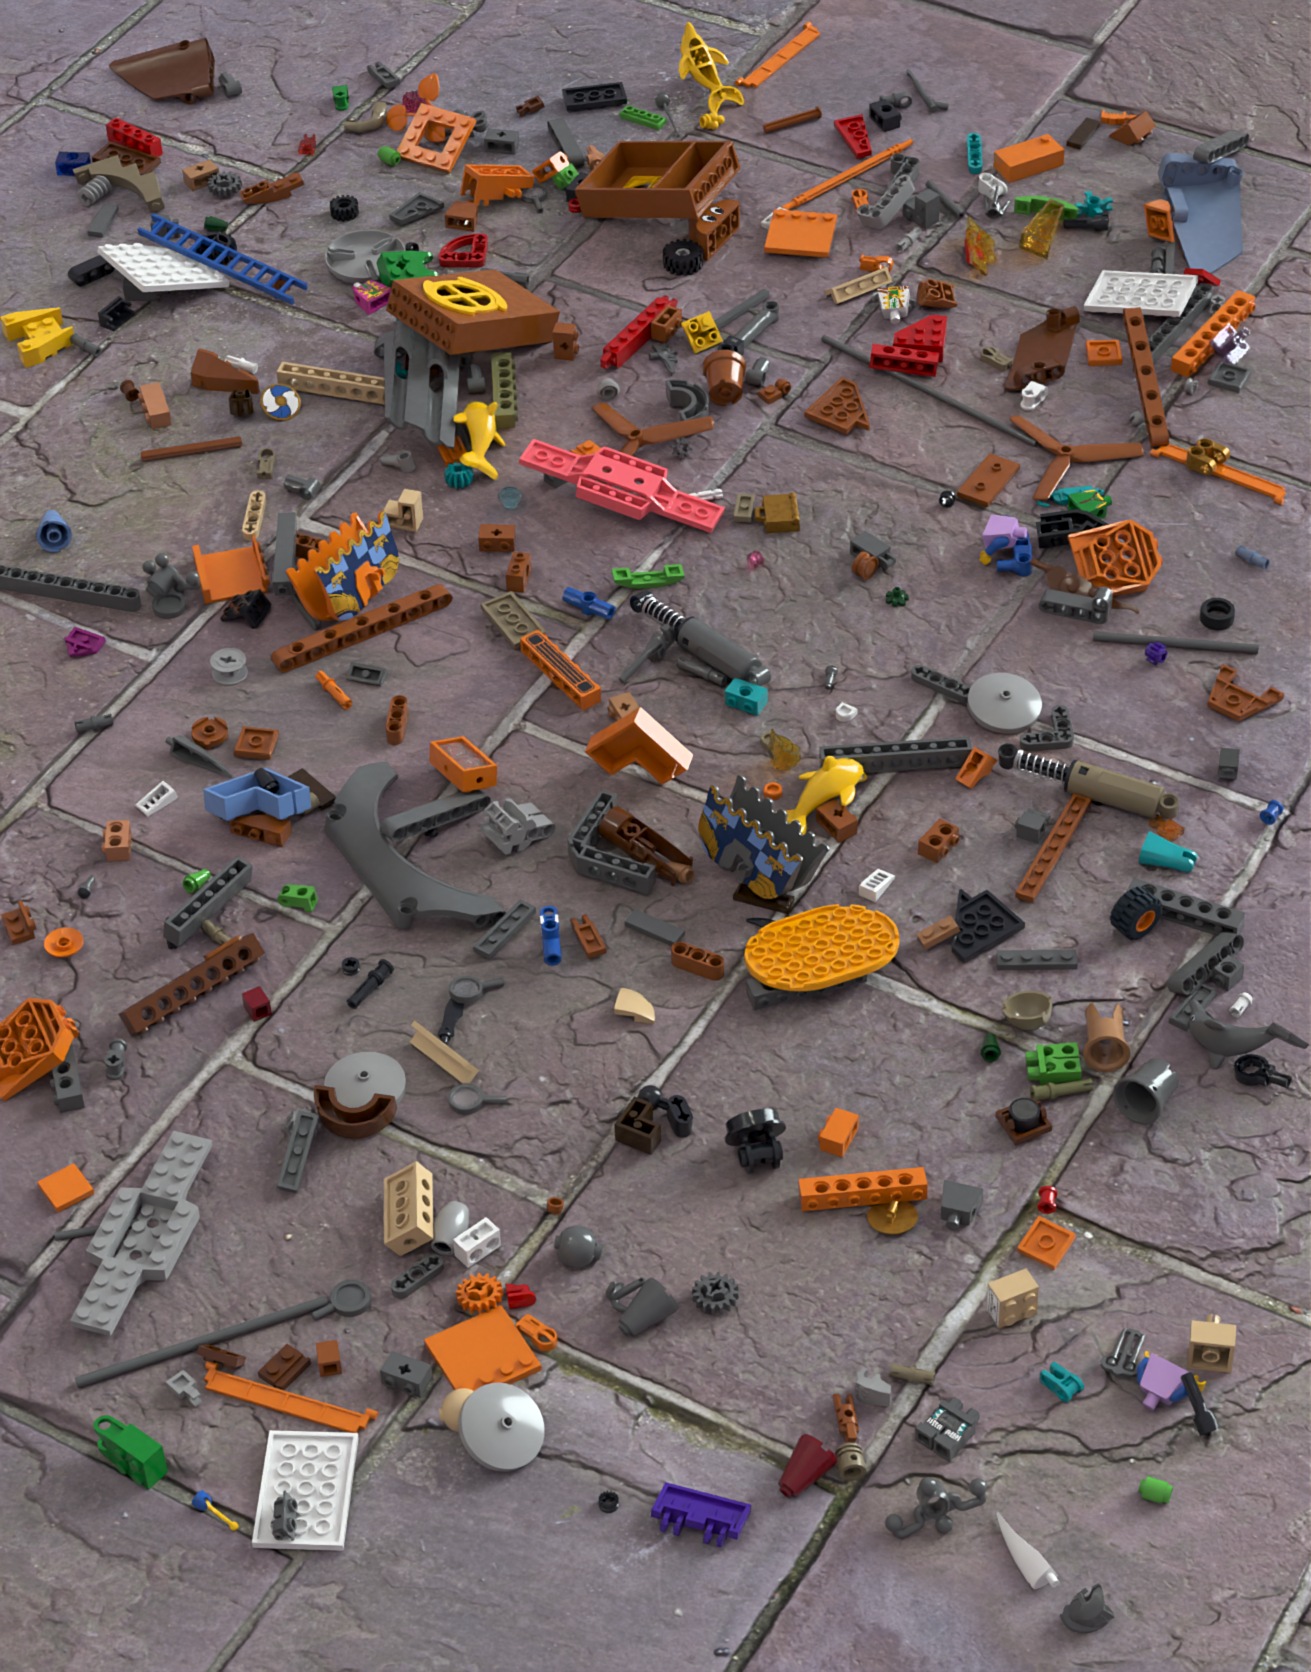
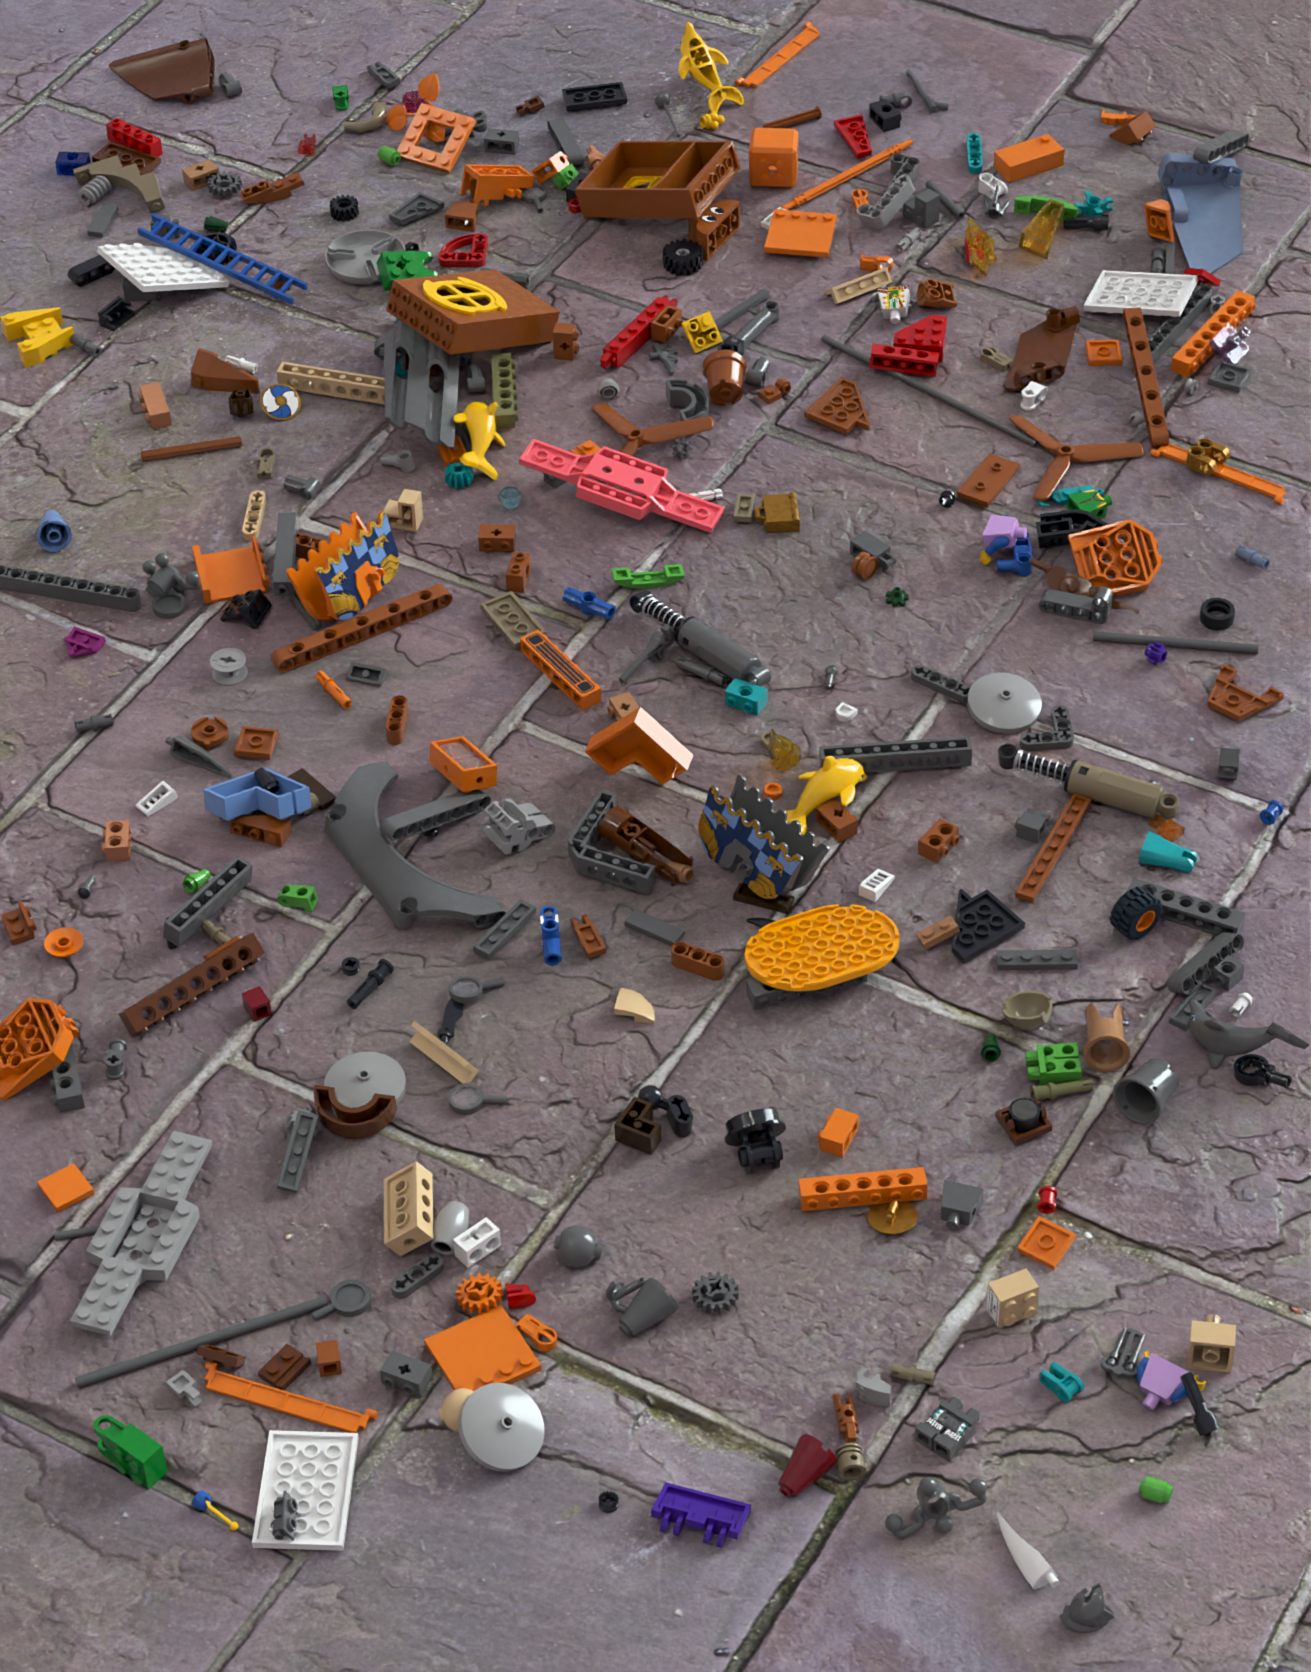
(129, 389): reddish brown bush -> none
(371, 295): dark pink torso -> none
(555, 1205): dark orange hinge -> none
(643, 117): bright green tile -> none
(755, 559): clear pink bush -> none
(773, 157): none -> orange plate
(975, 767): orange arch -> none
(1083, 133): dark brown tile -> none

